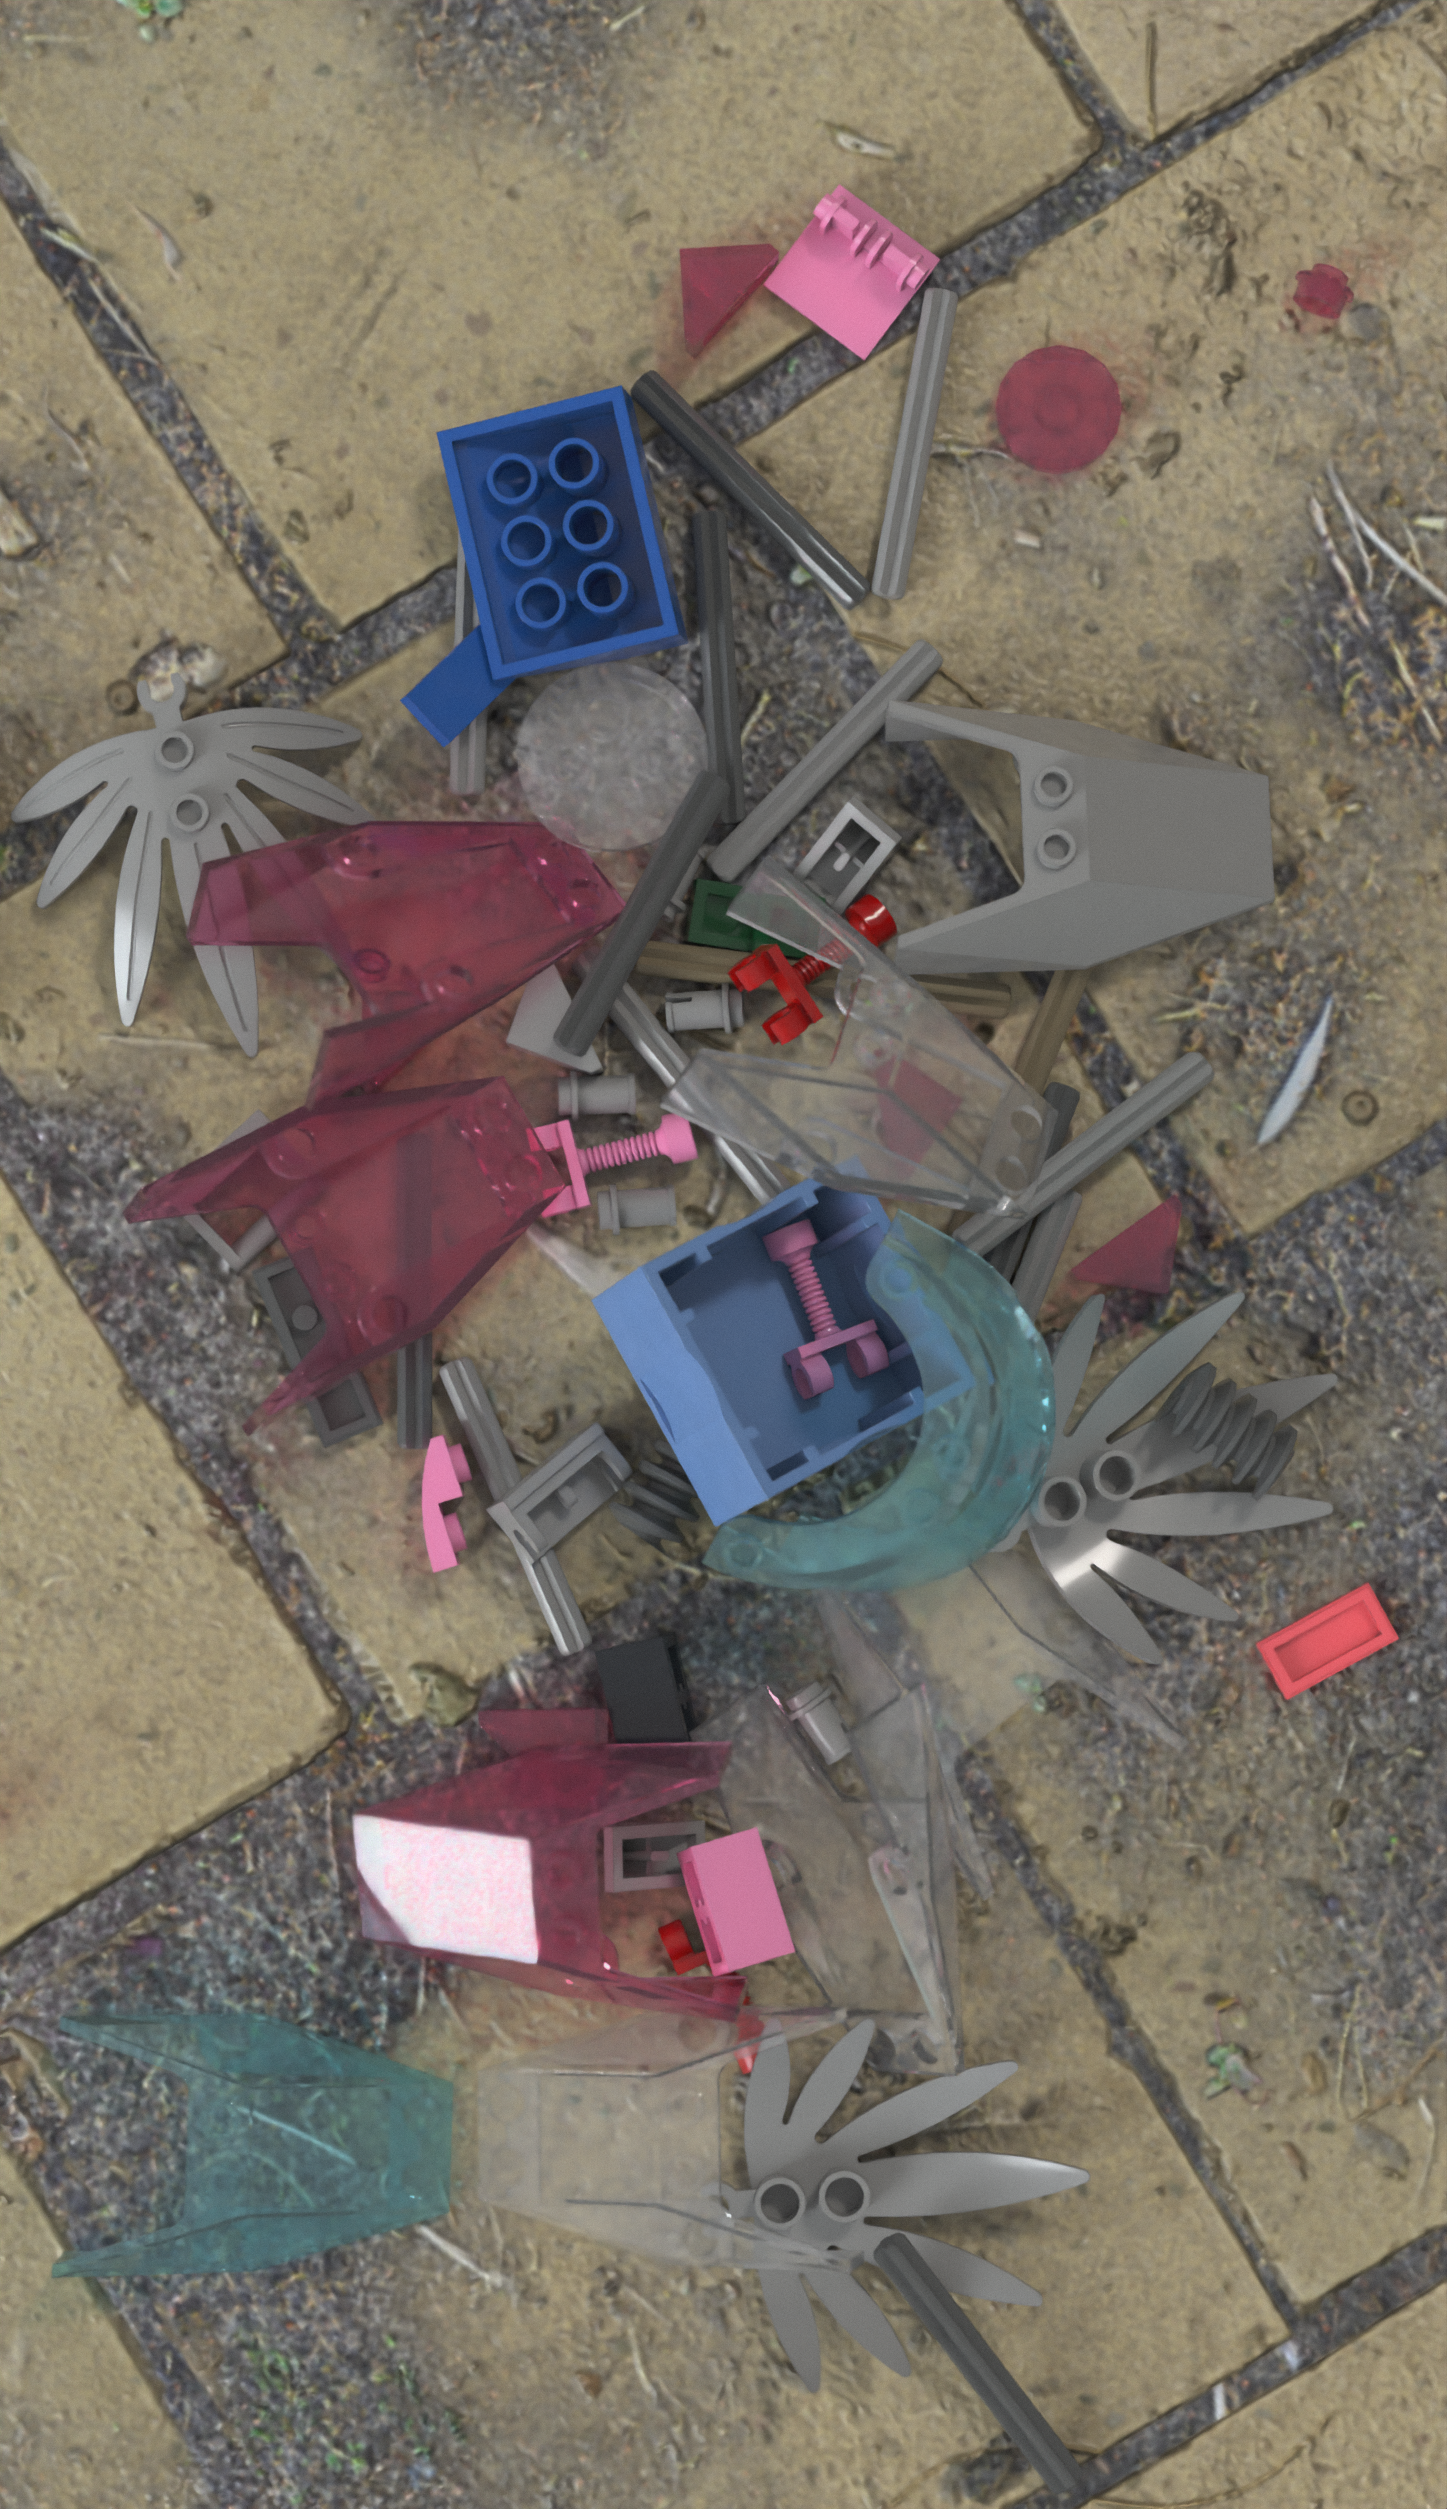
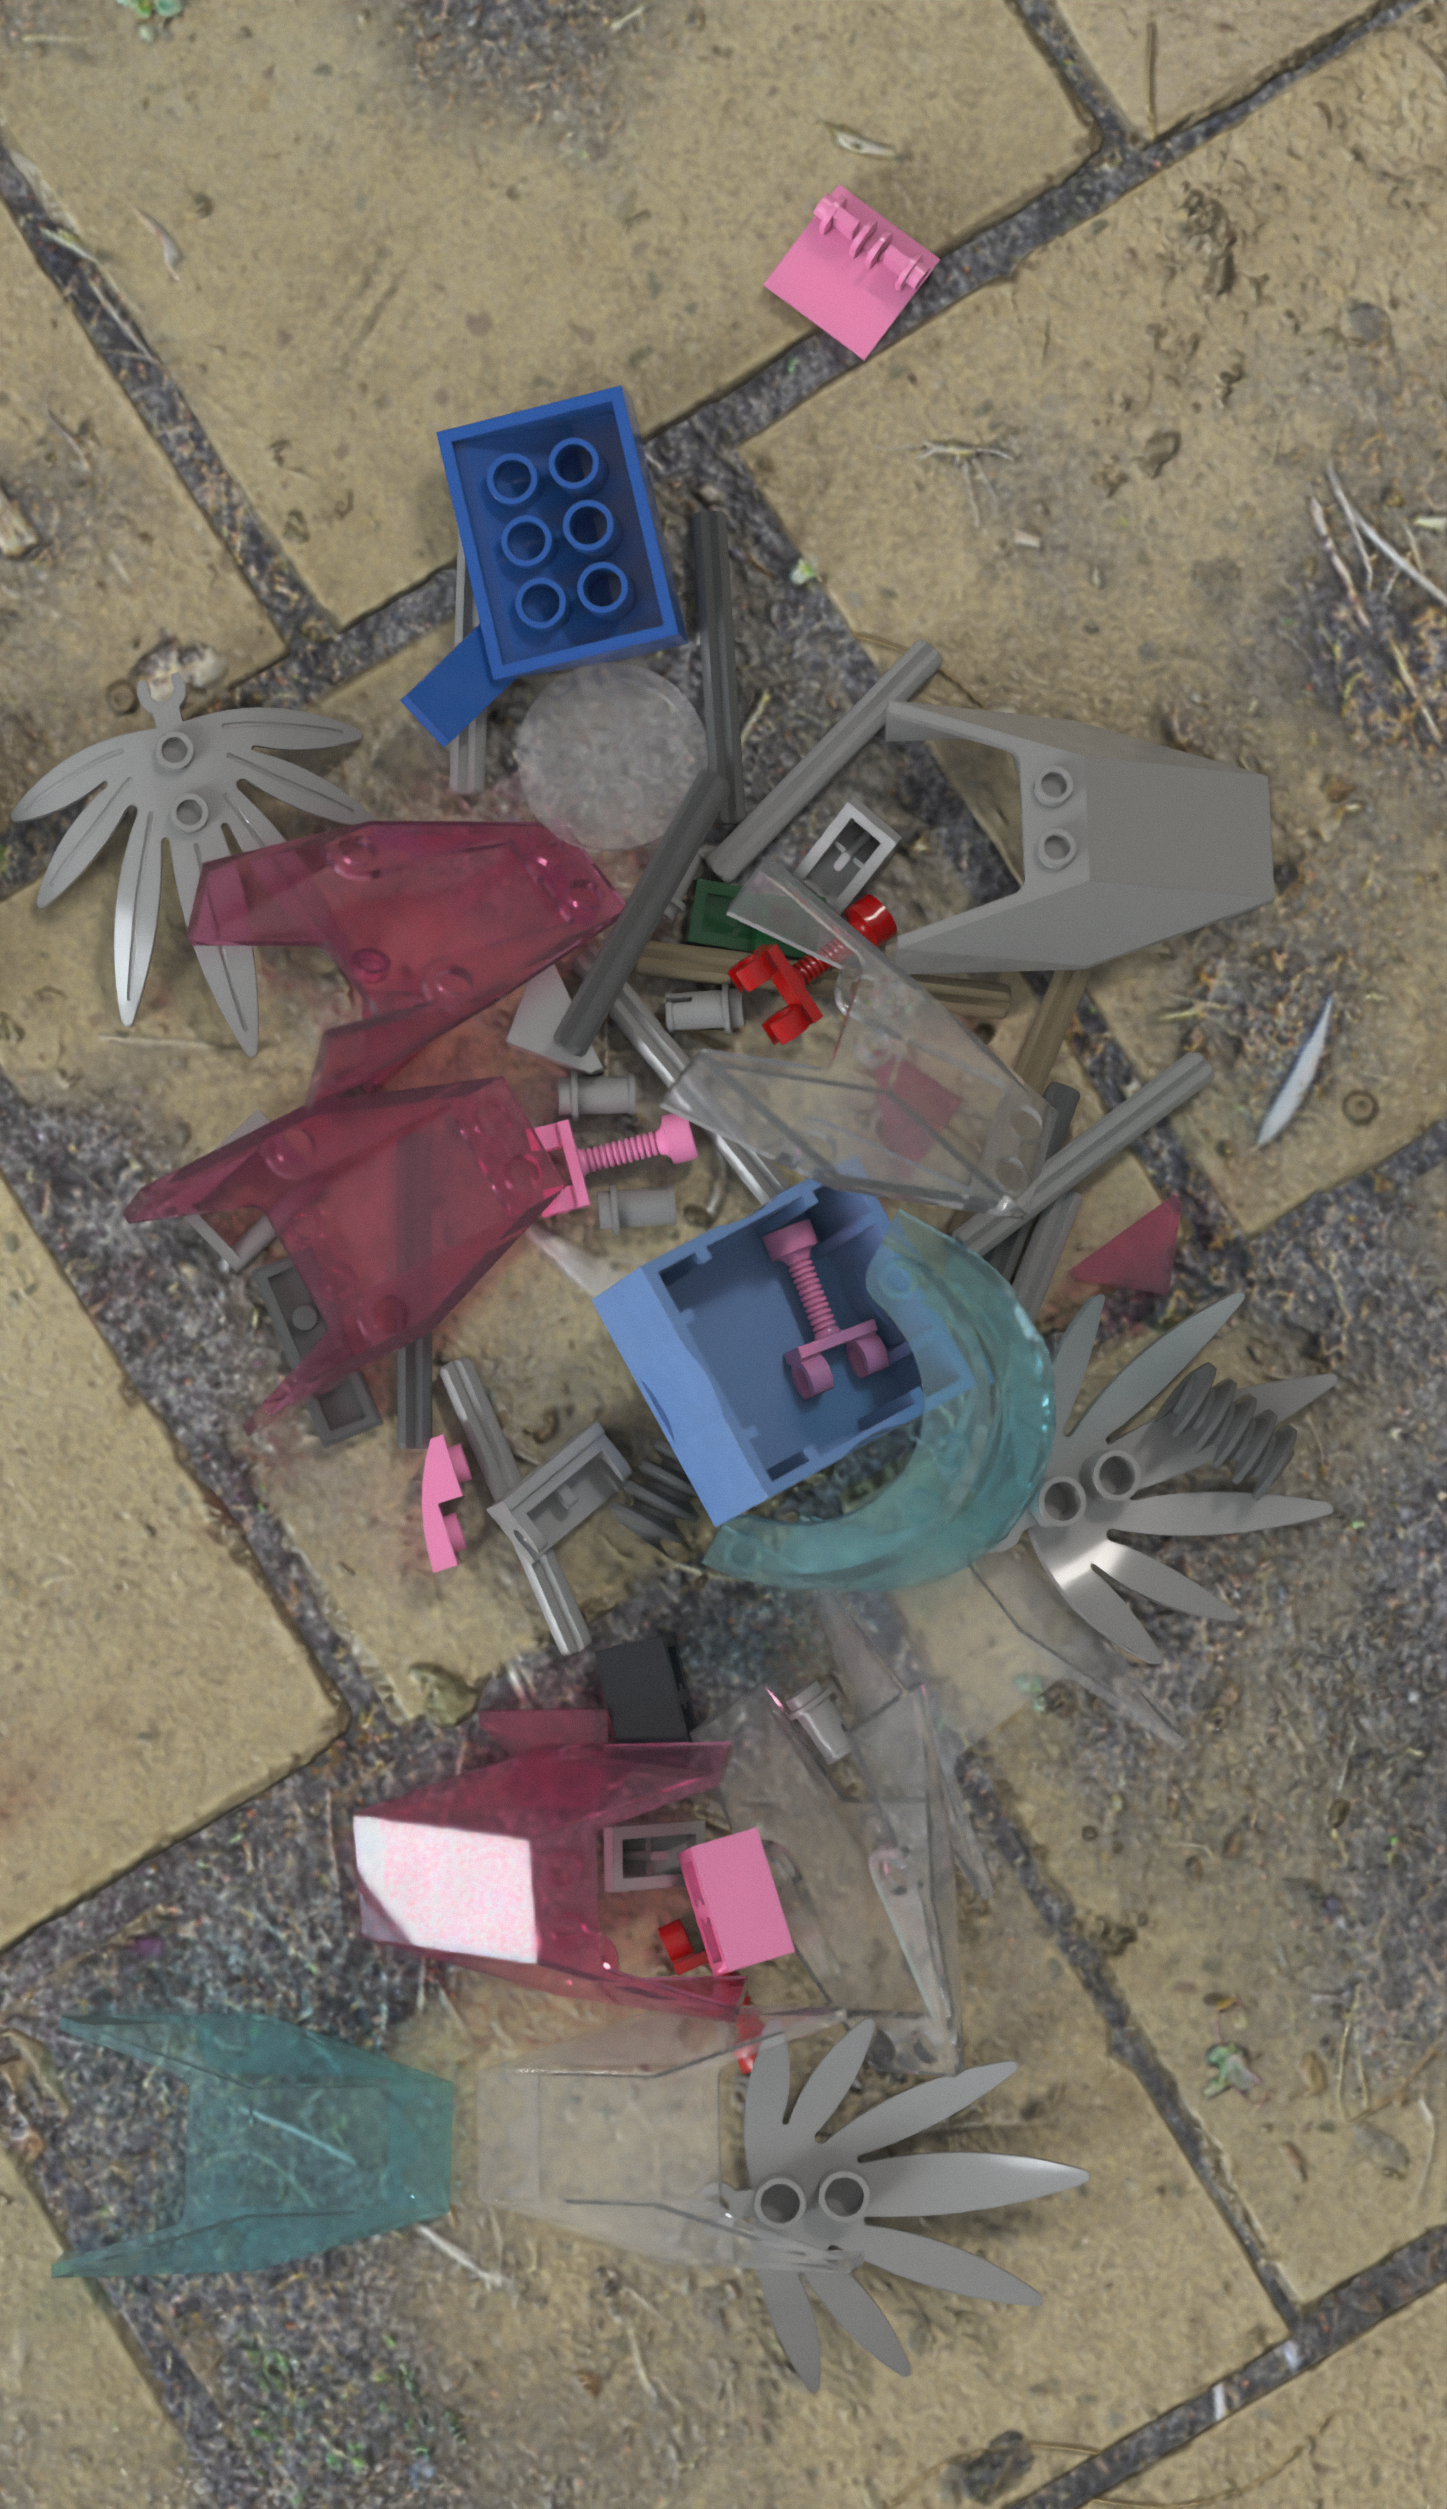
(718, 285): clear pink slope -> none
(750, 490): dark grey axle -> none
(914, 443): light grey axle -> none
(978, 2363): dark grey axle -> none
(1058, 409): clear pink tile -> none
(1322, 291): clear pink plate -> none
(1326, 1640): coral tile -> none

